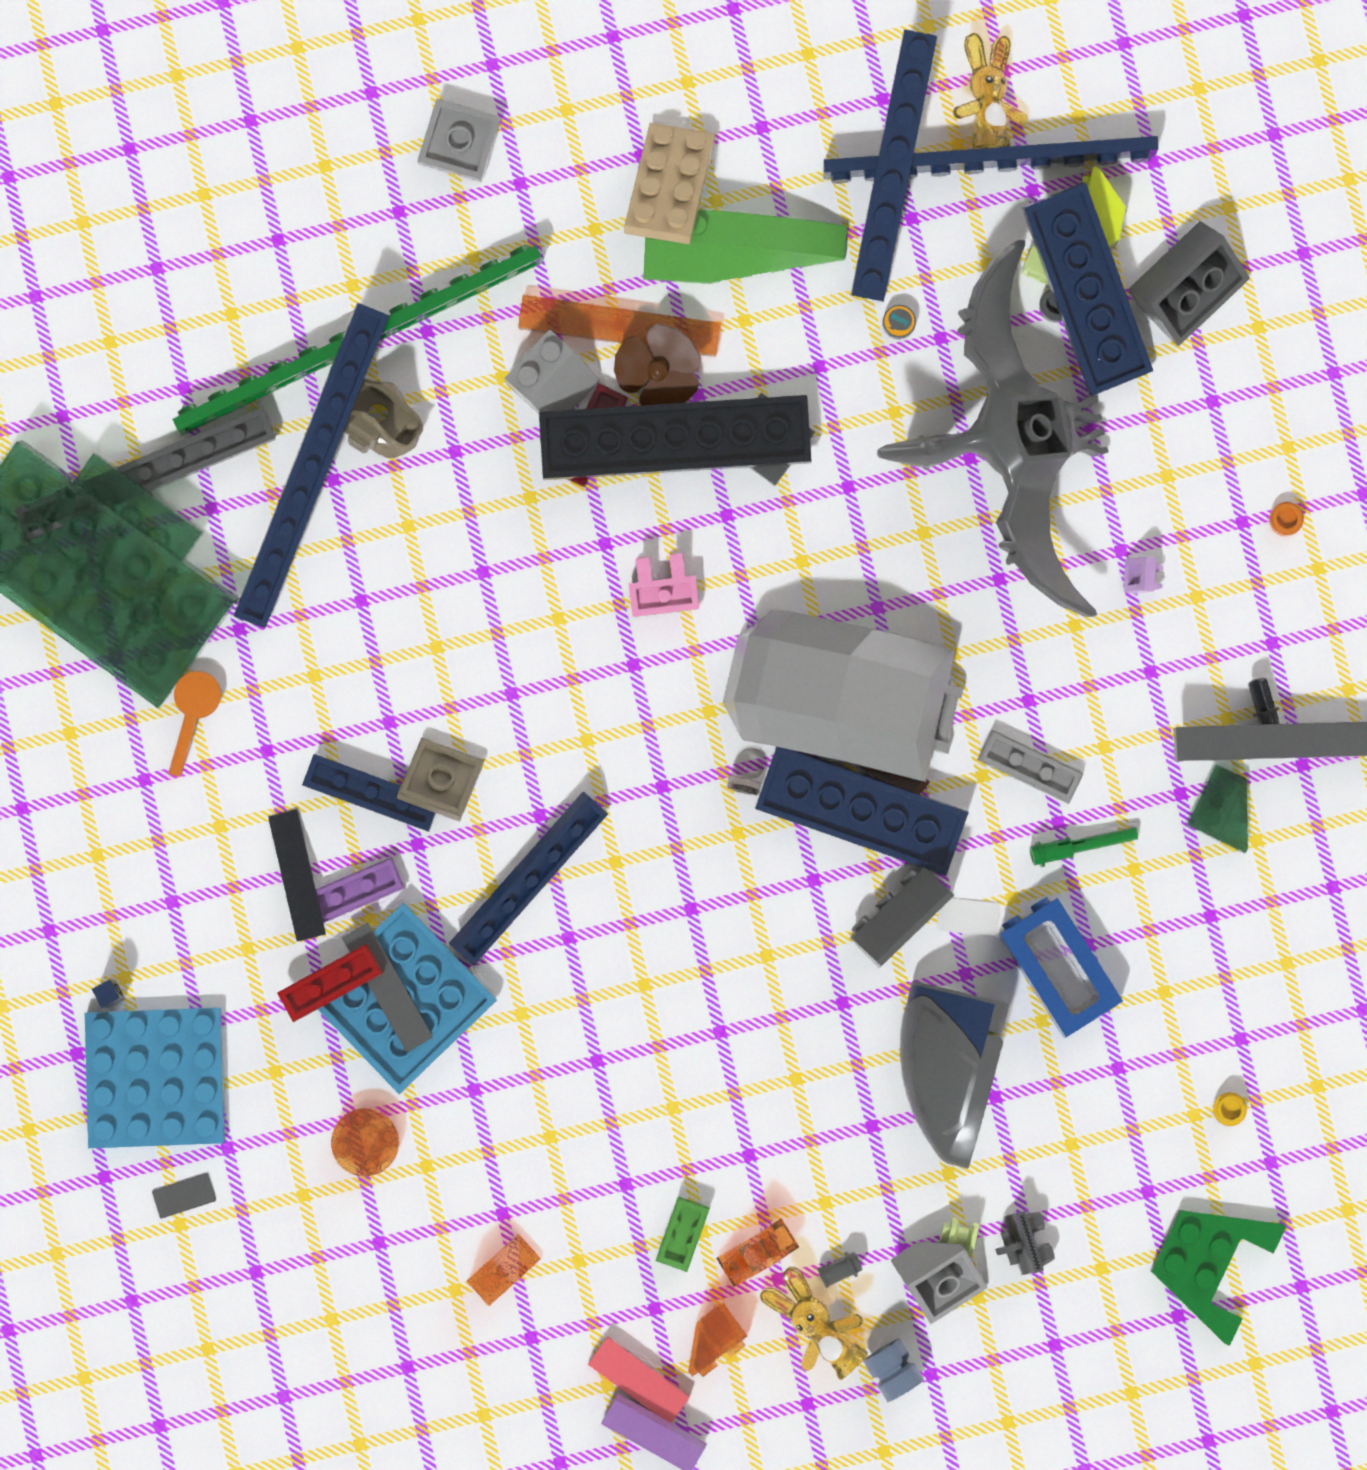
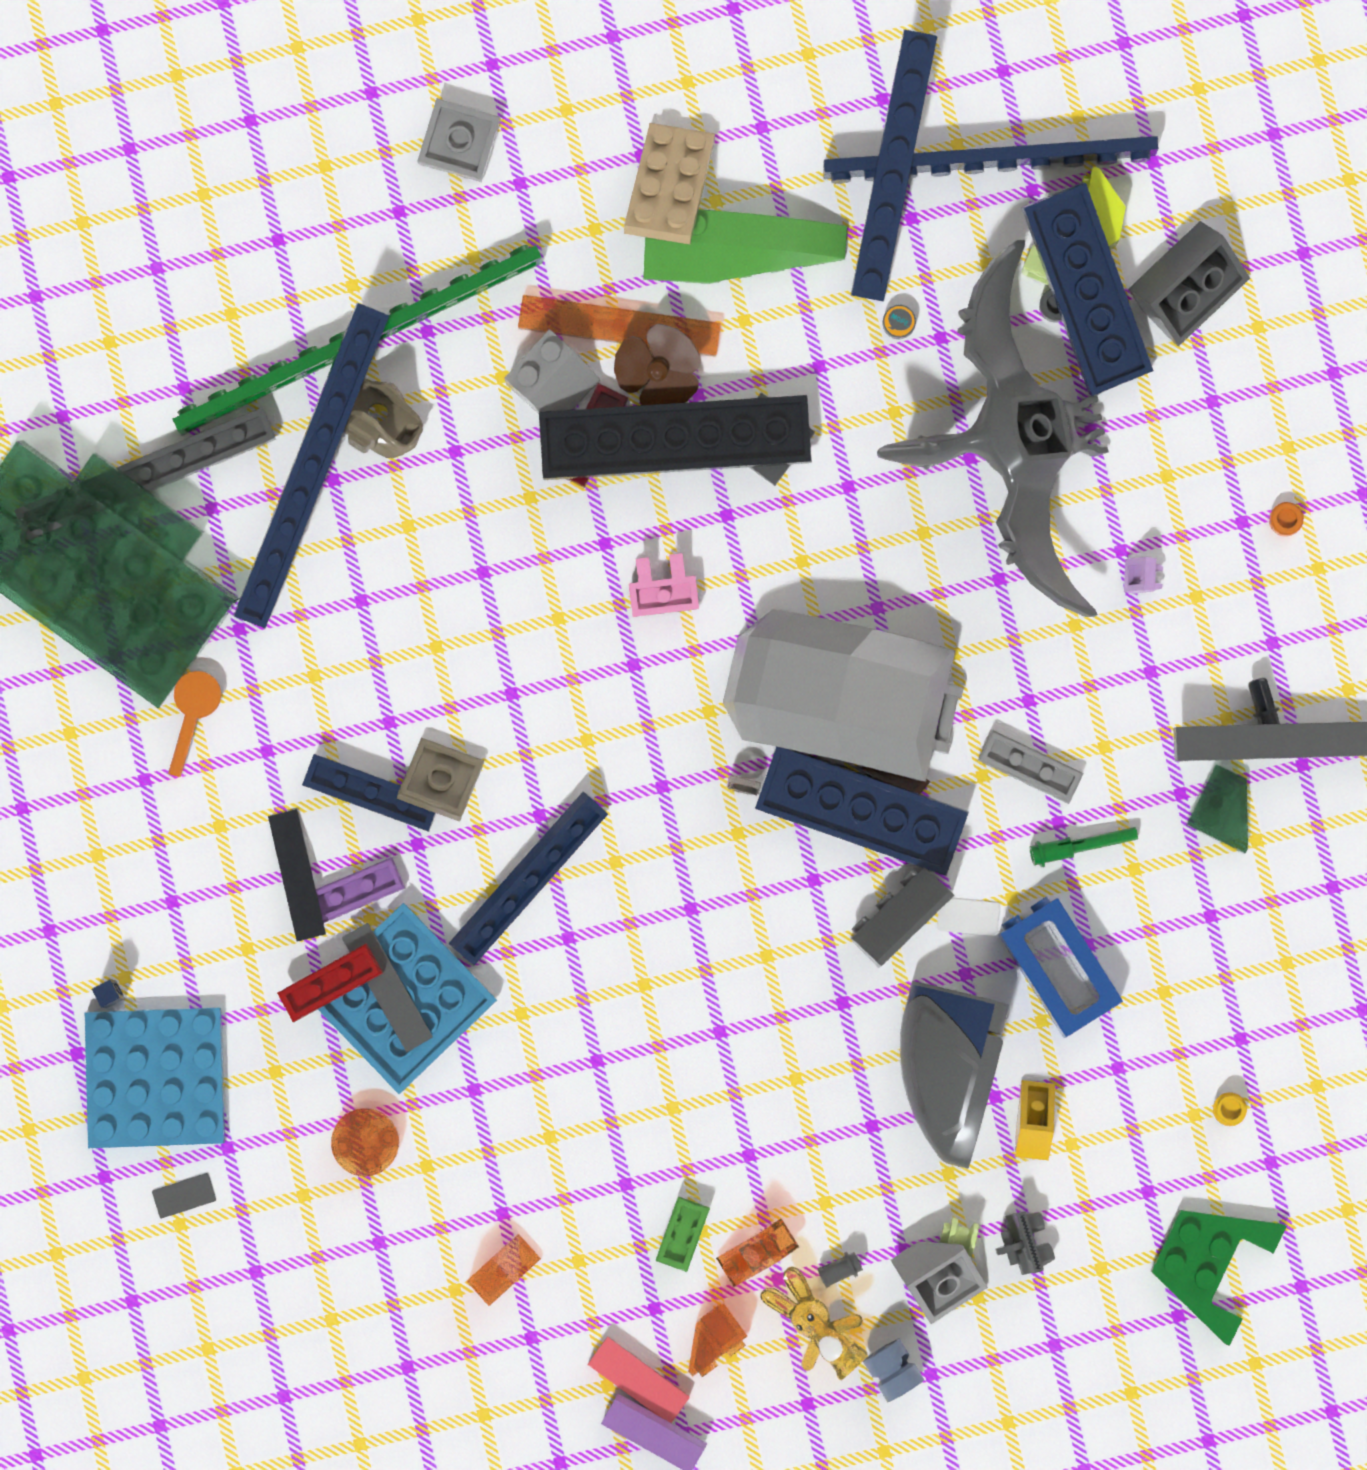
(989, 88): clear yellow animal -> none
(1035, 1120): none -> yellow slope

